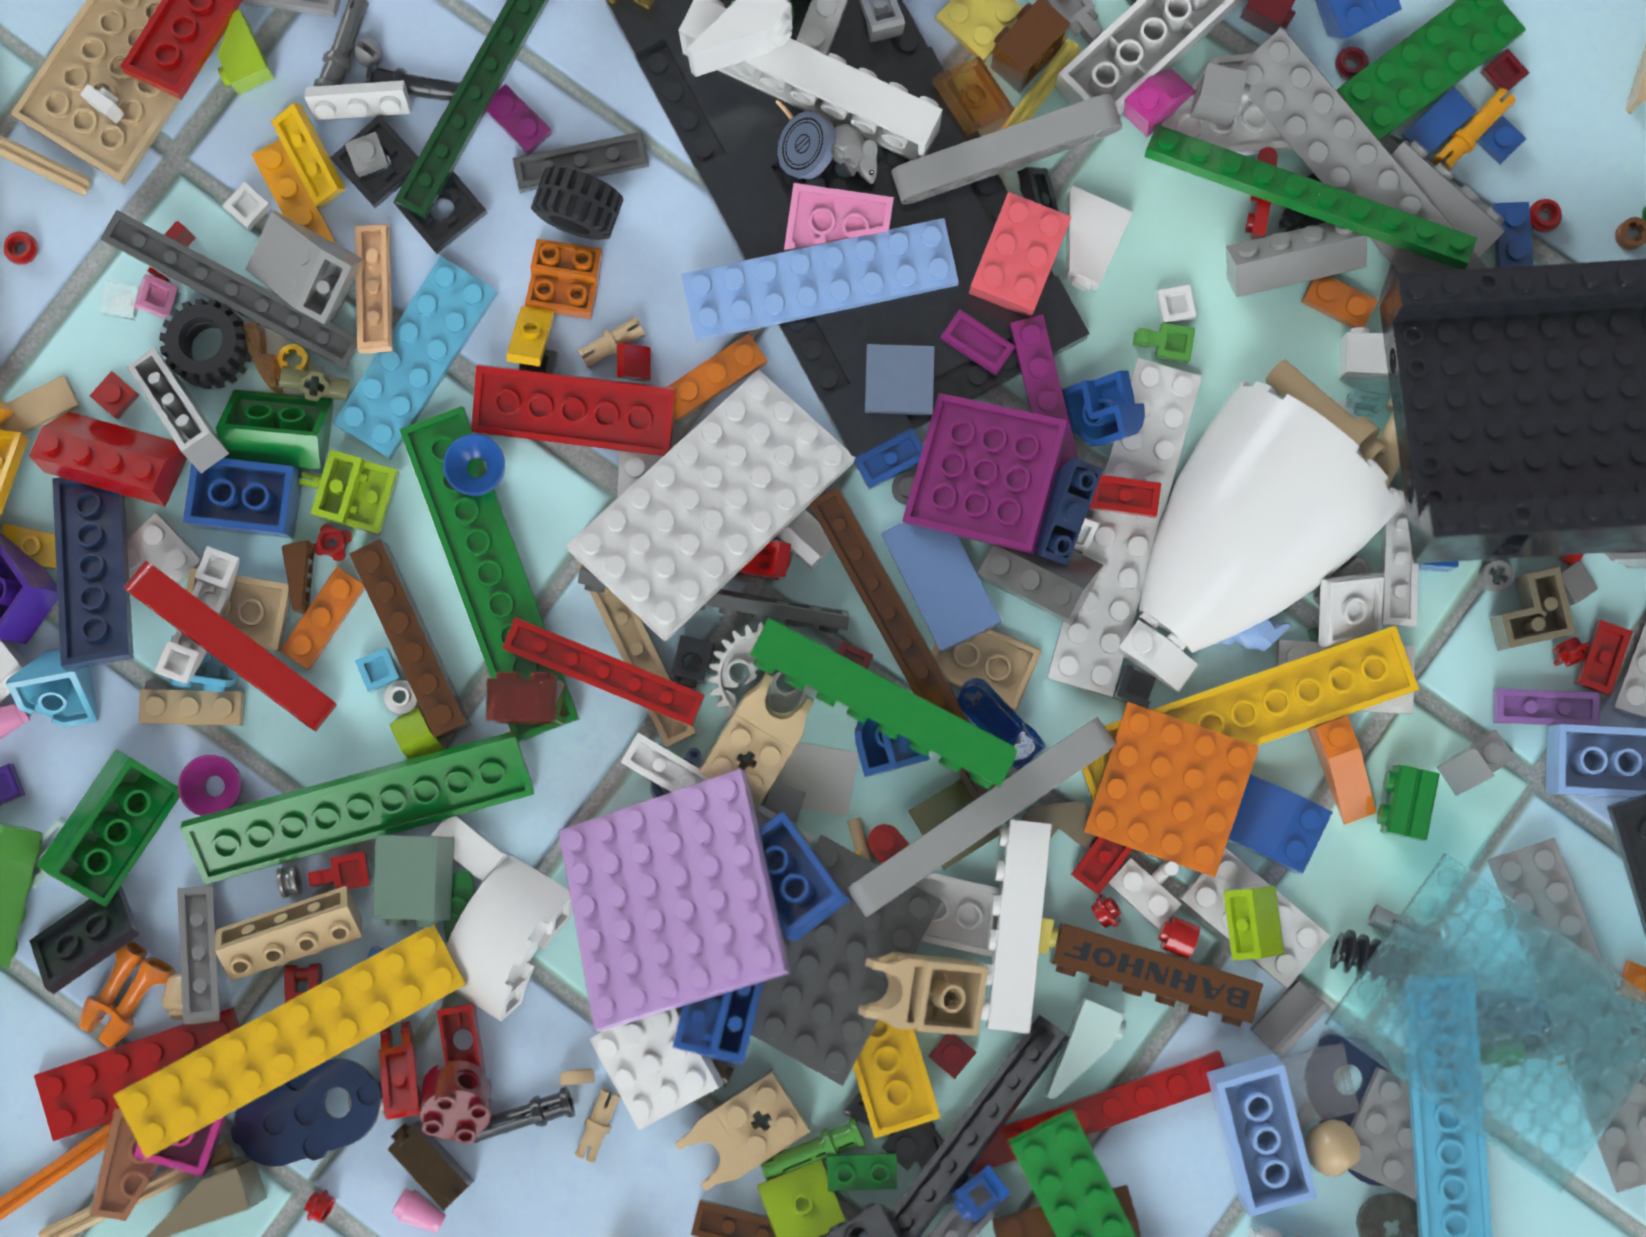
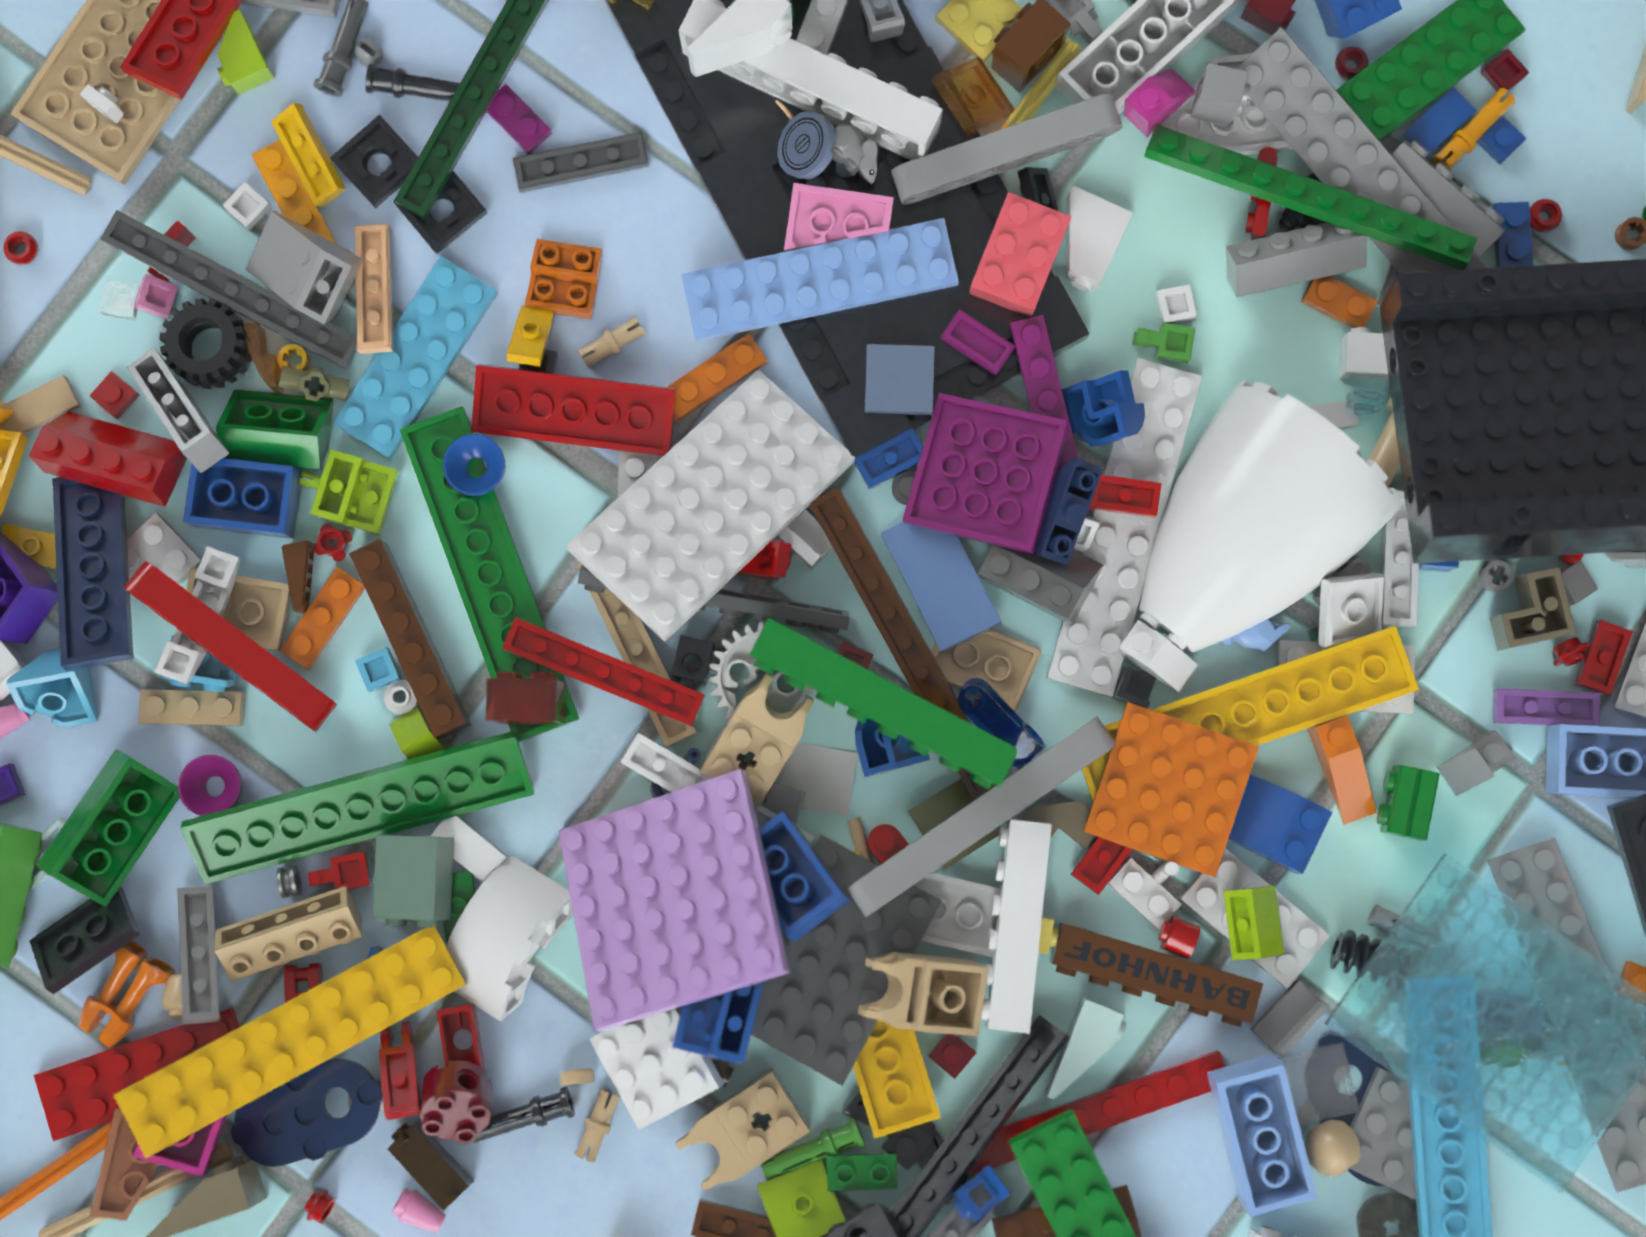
(358, 100): white plate -> none
(367, 154): light grey plate -> none
(577, 203): black tyre -> none
(633, 362): red tile -> none
(1106, 911): red plate -> none
(1363, 431): tan piece -> none

